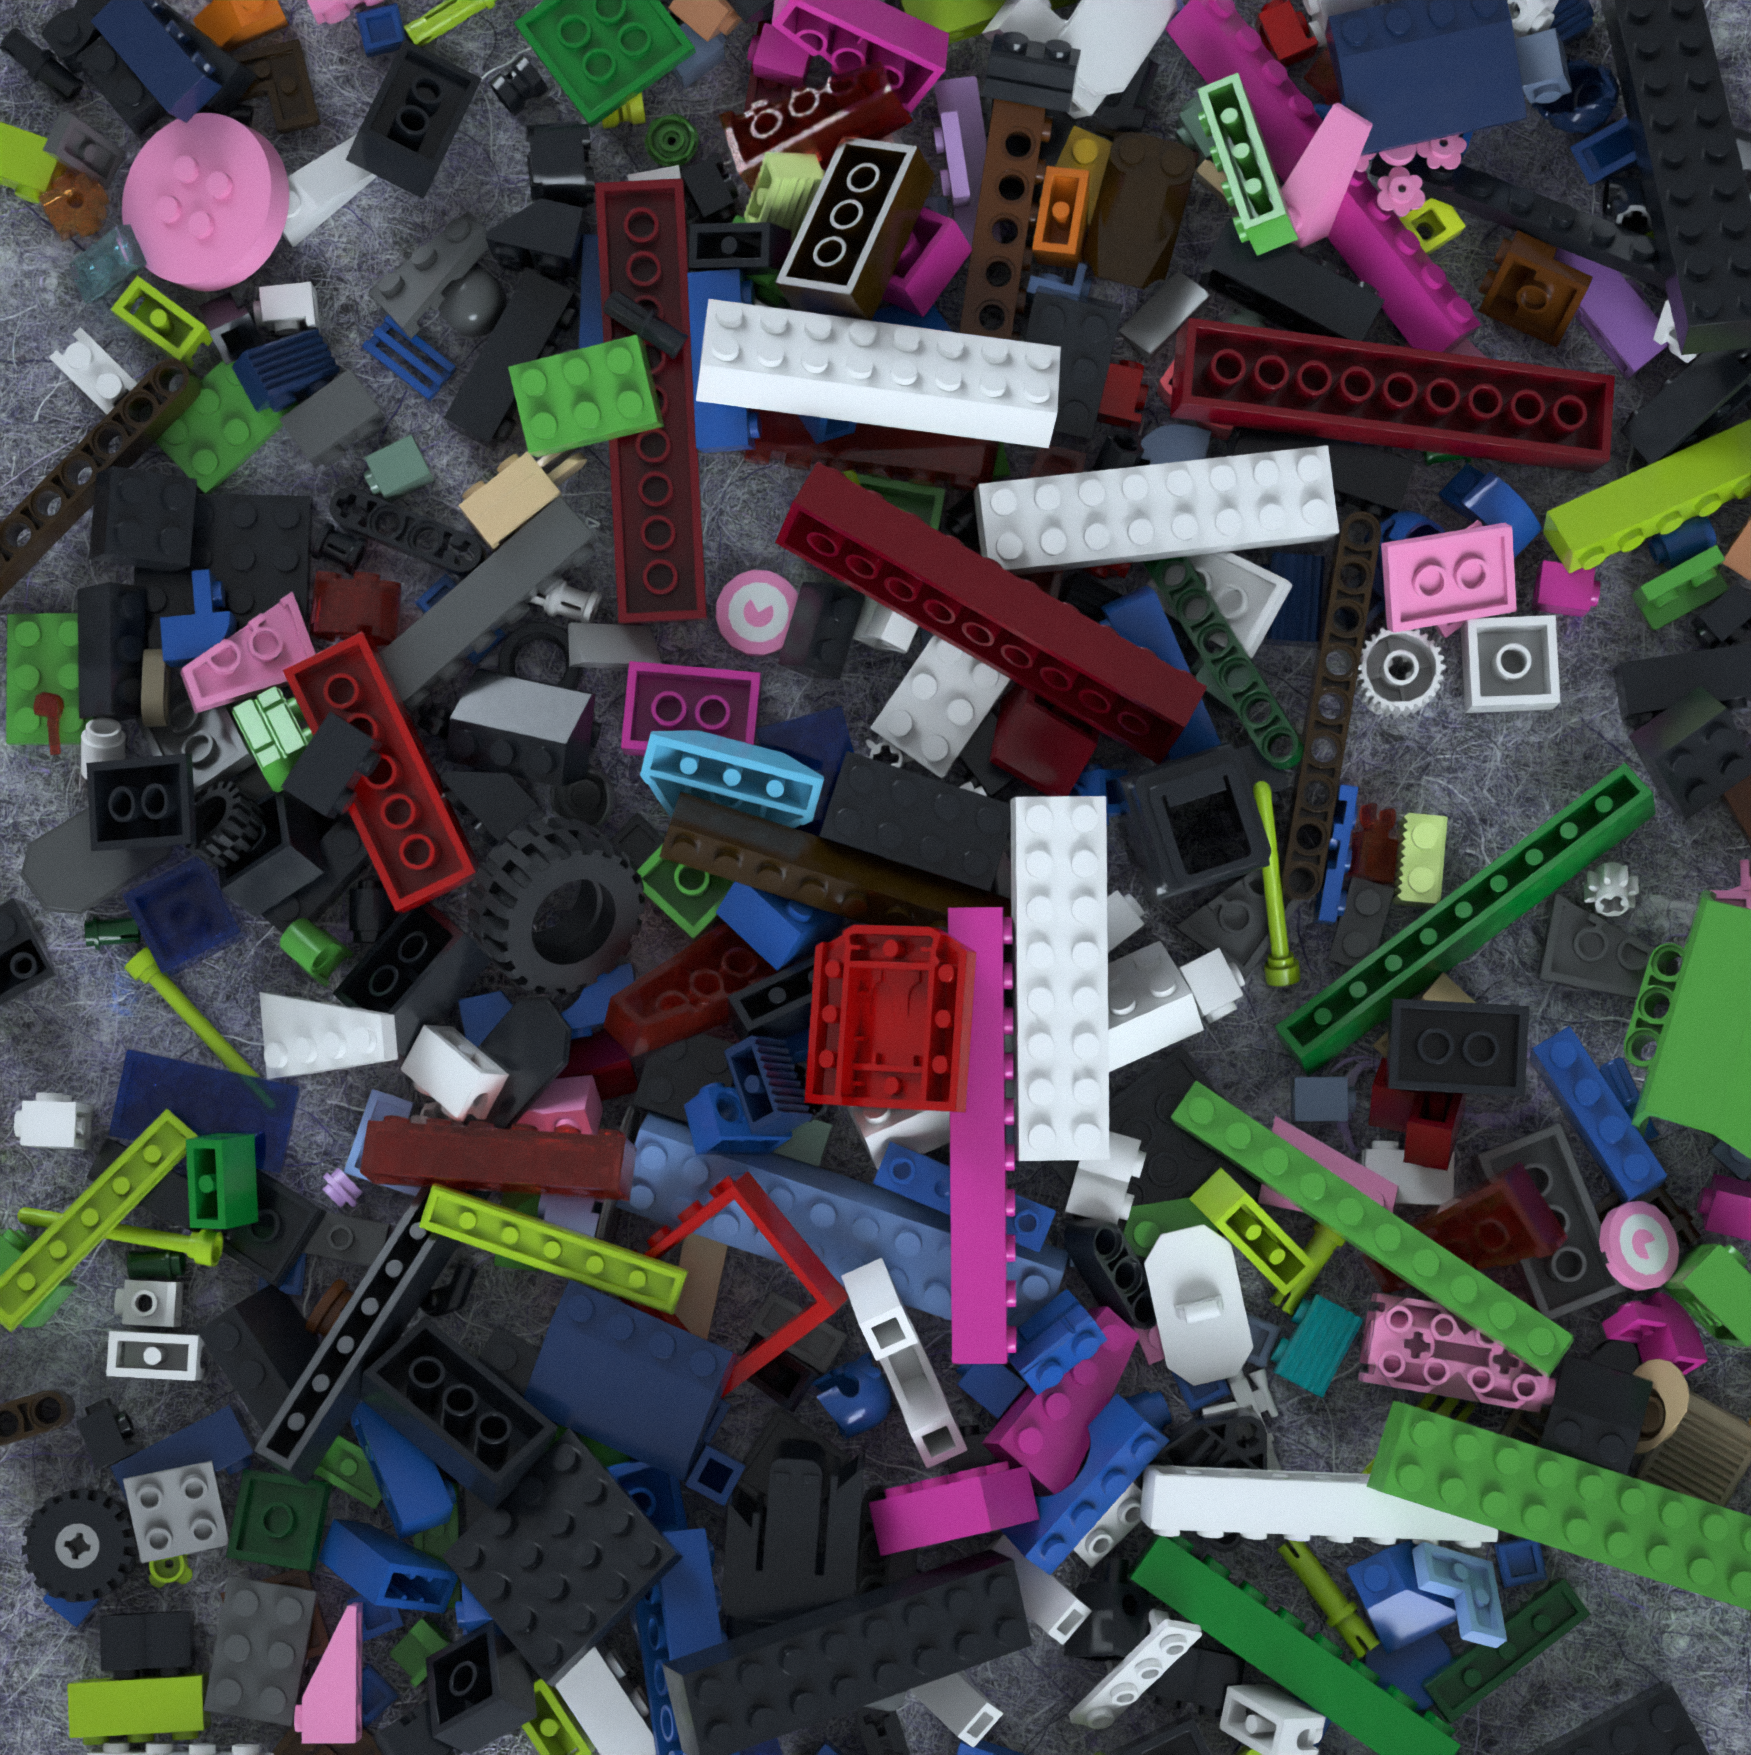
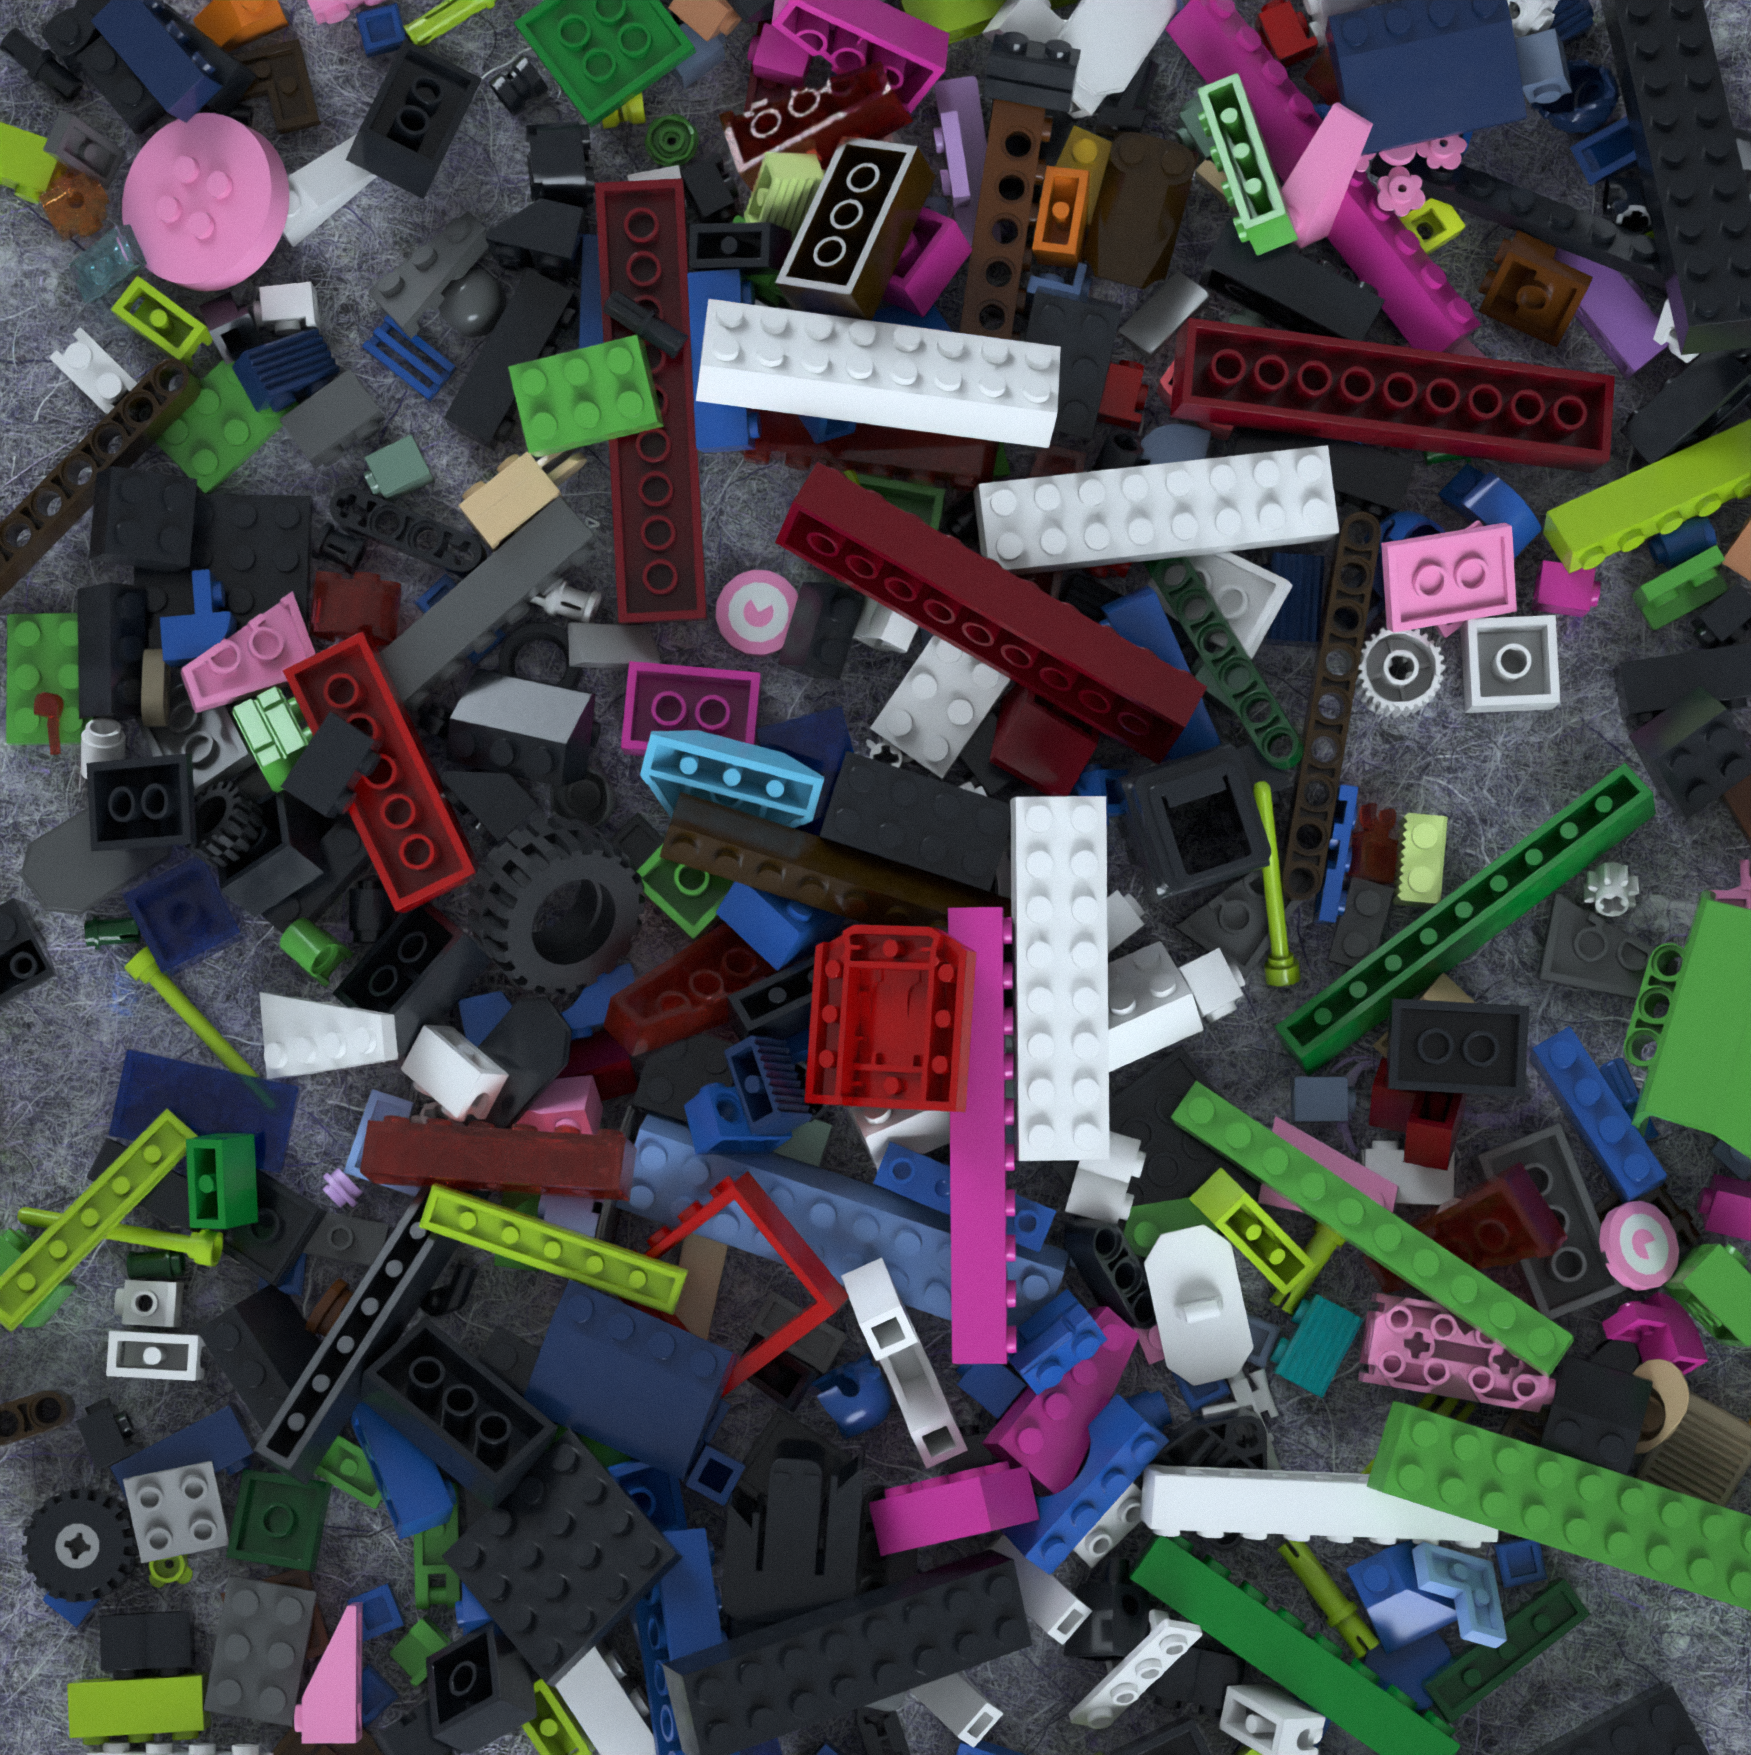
(54, 1122): white brick -> none
(387, 1568): blue slope -> none

